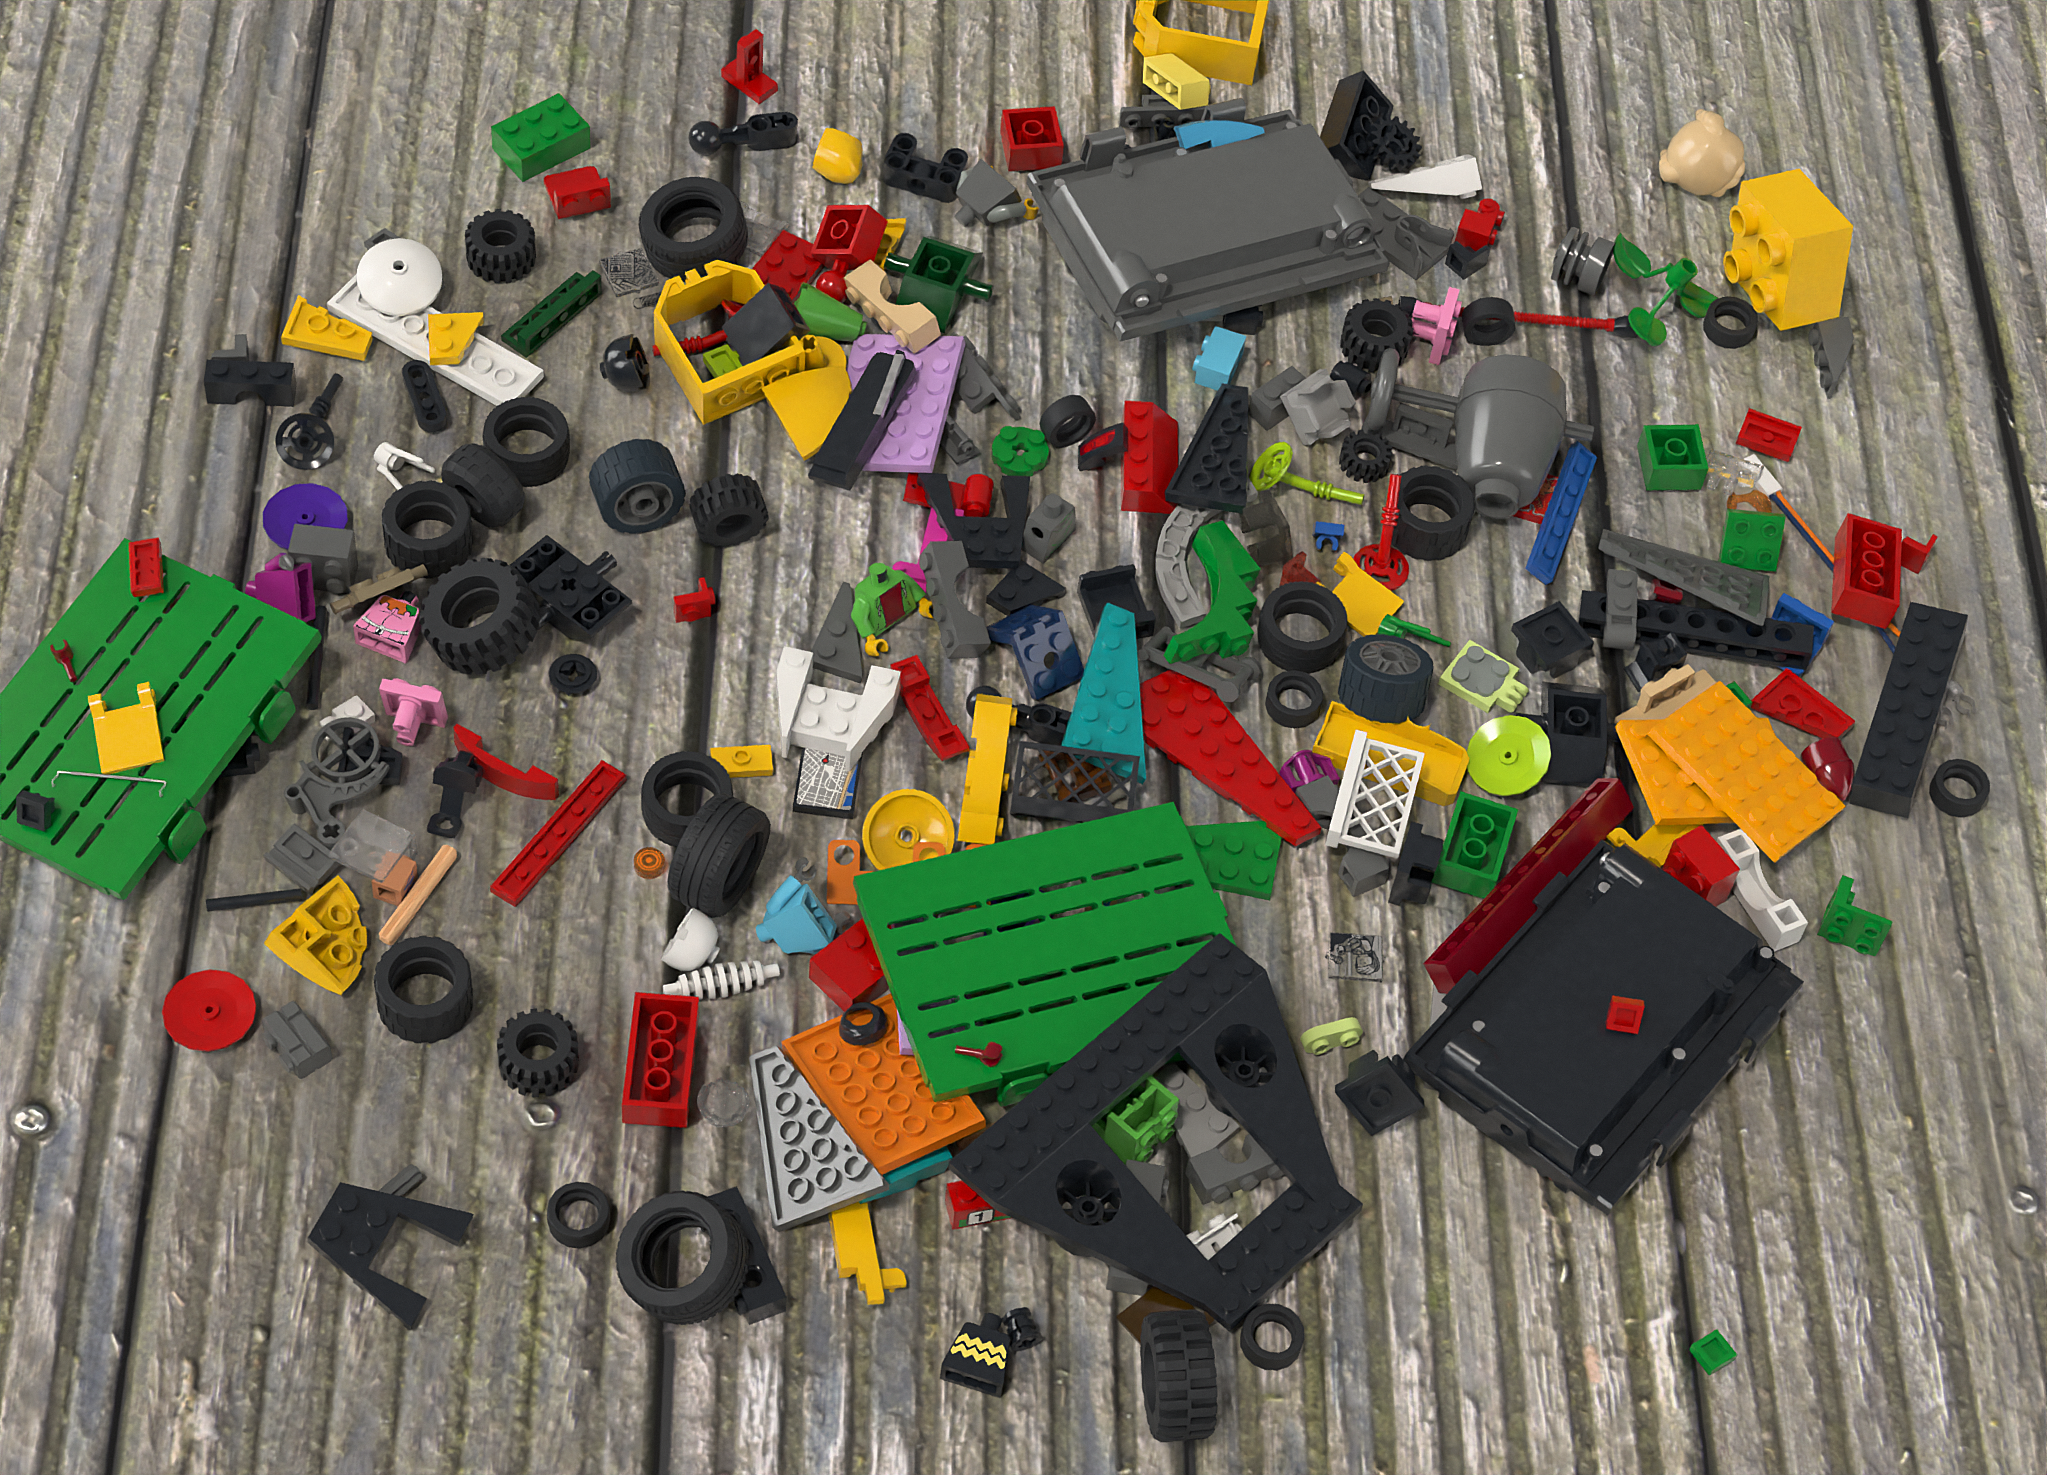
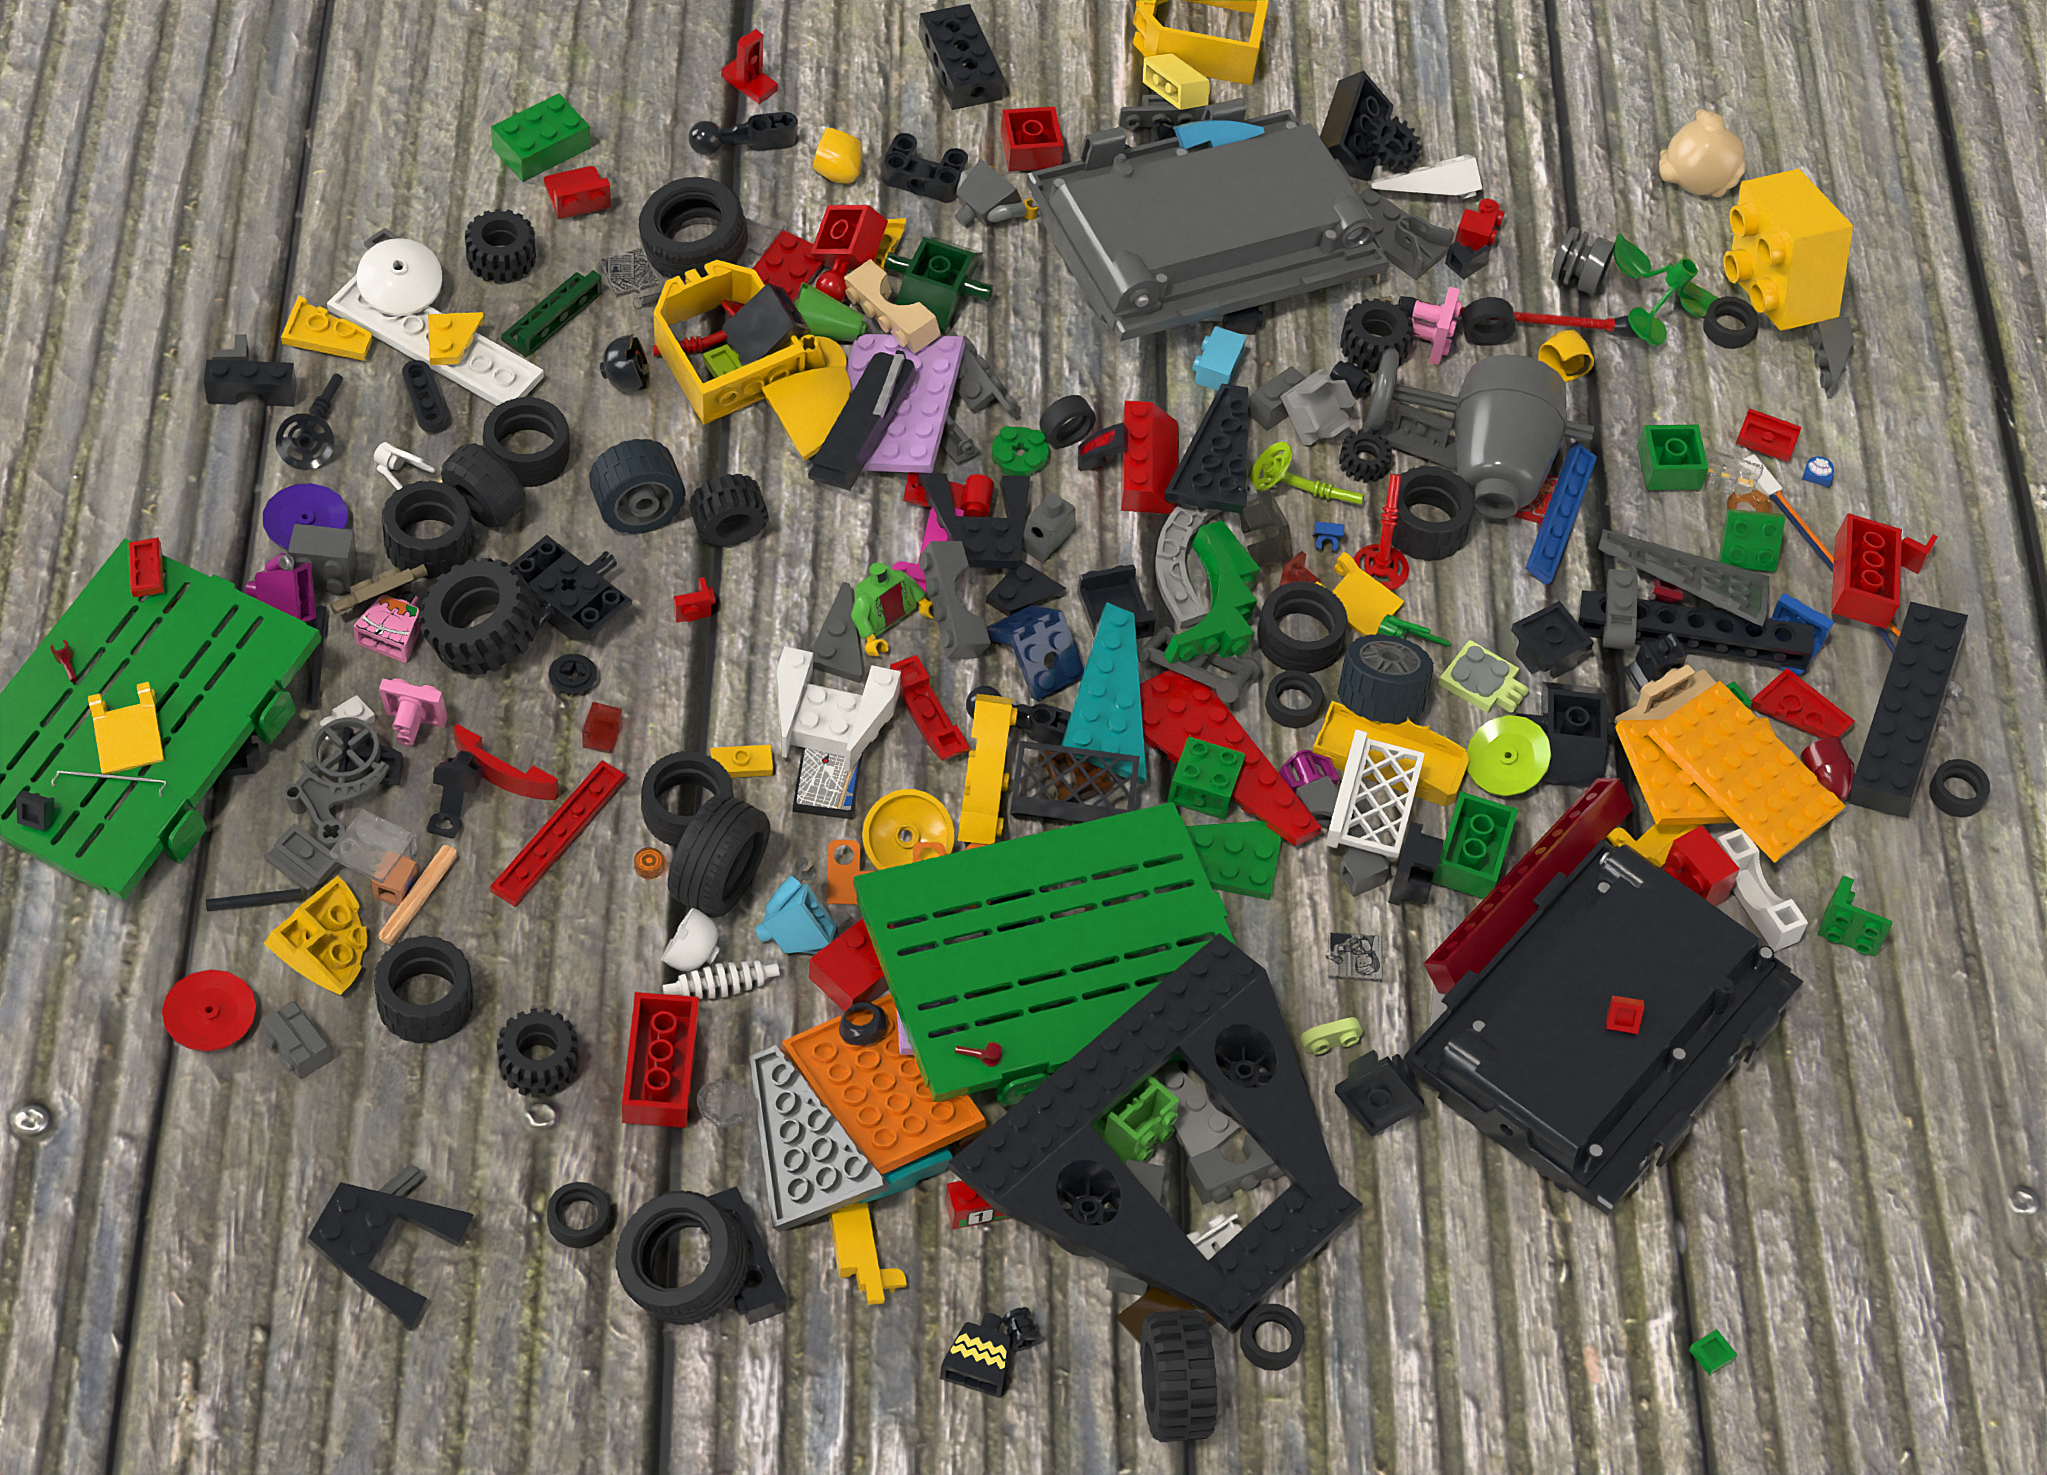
(602, 728): none -> clear red panel
(965, 85): none -> black brick
(1205, 777): none -> green bracket
(1567, 355): none -> yellow piece
(1819, 471): none -> tile

